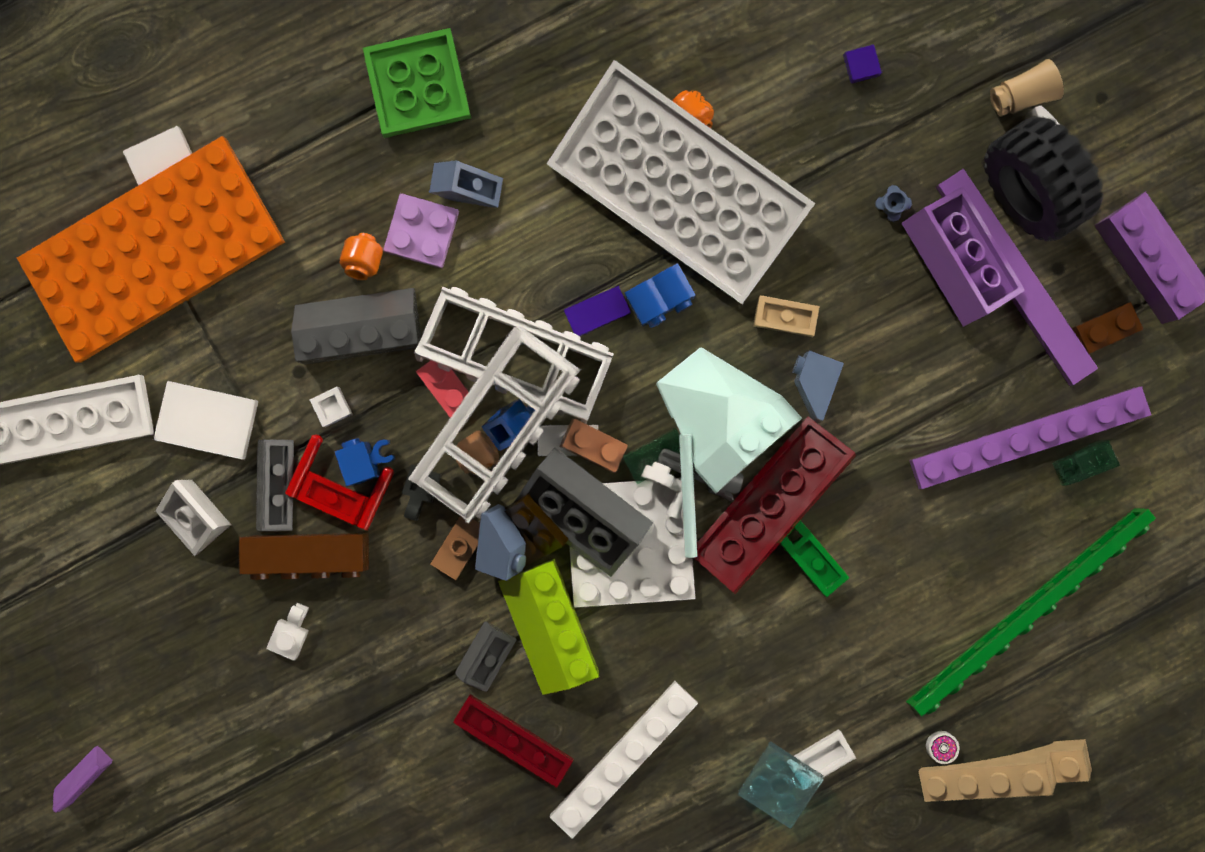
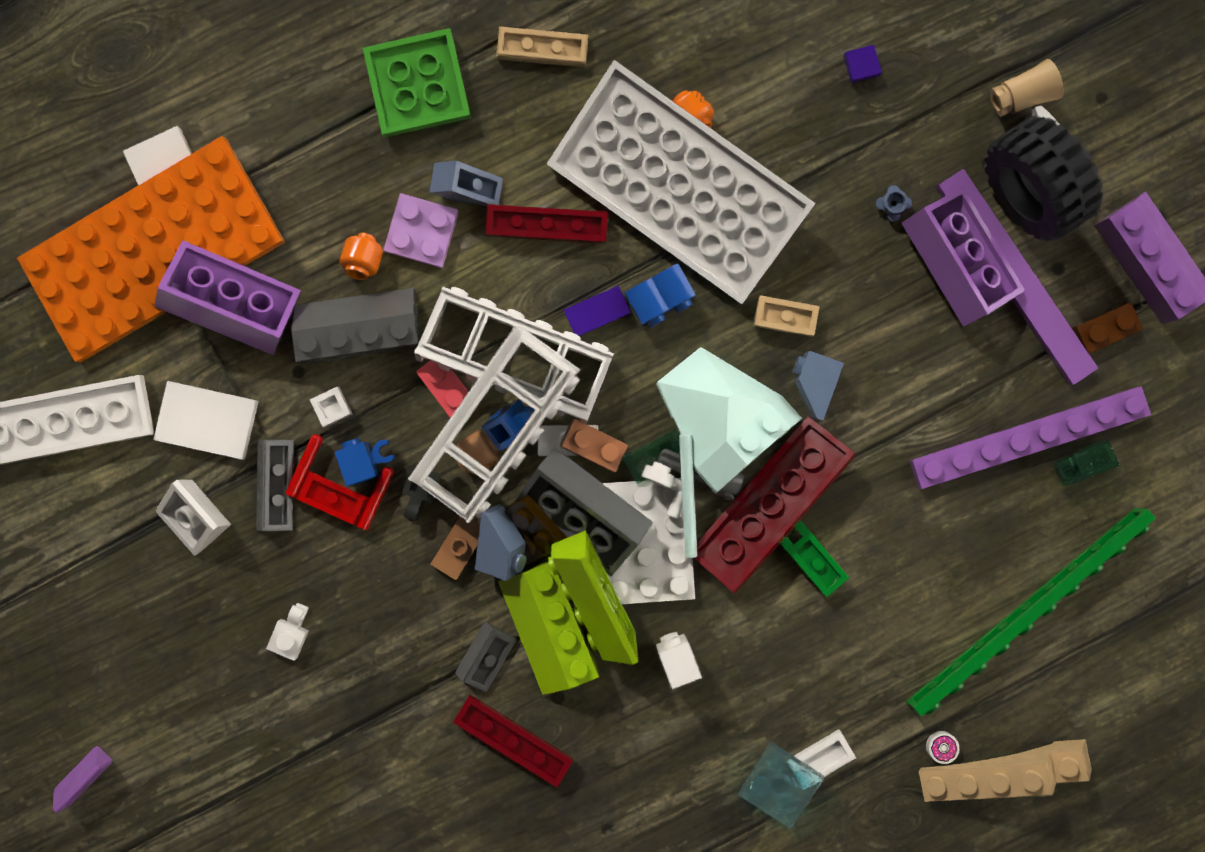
(226, 297): none -> medium lavender slope
(304, 554): reddish brown brick -> none
(542, 47): none -> tan tile
(546, 224): none -> dark red plate
(594, 598): none -> lime slope
(623, 759): white plate -> none
(678, 659): none -> white brick

